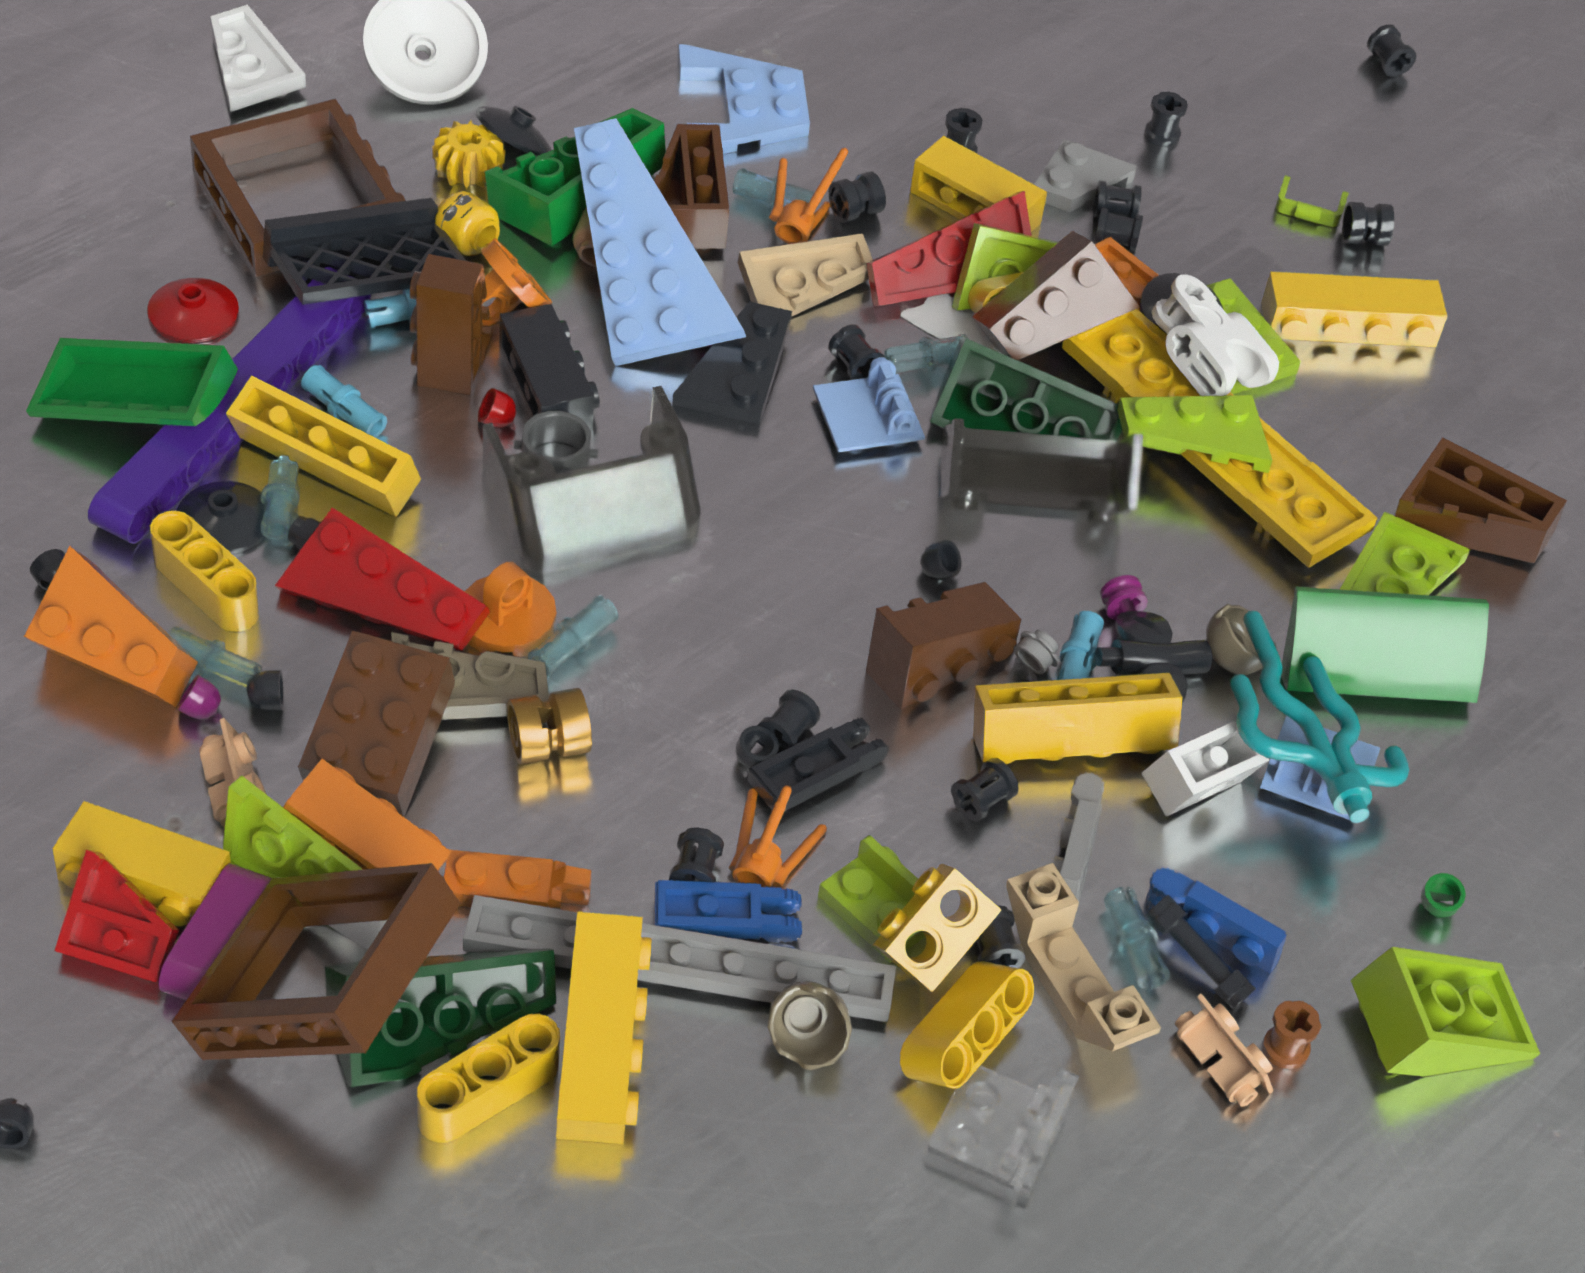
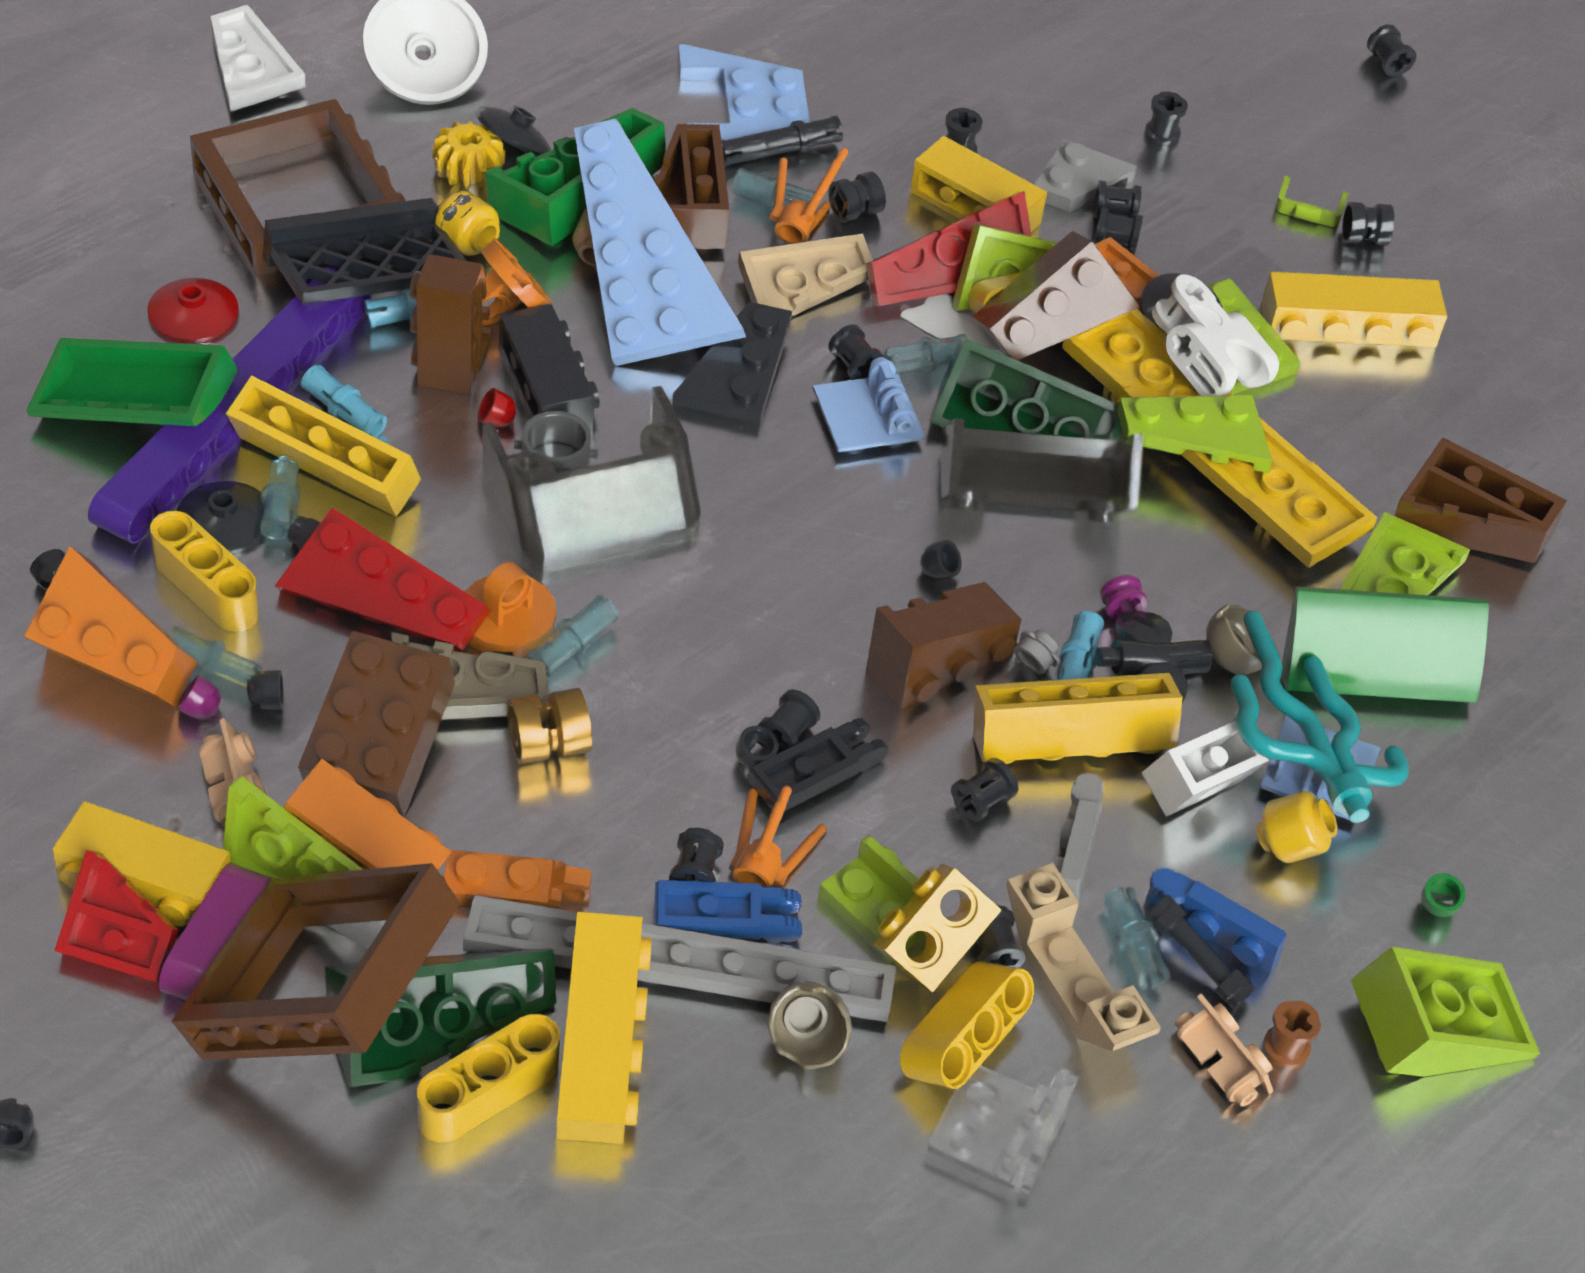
(796, 137): none -> black pin
(1297, 827): none -> yellow head

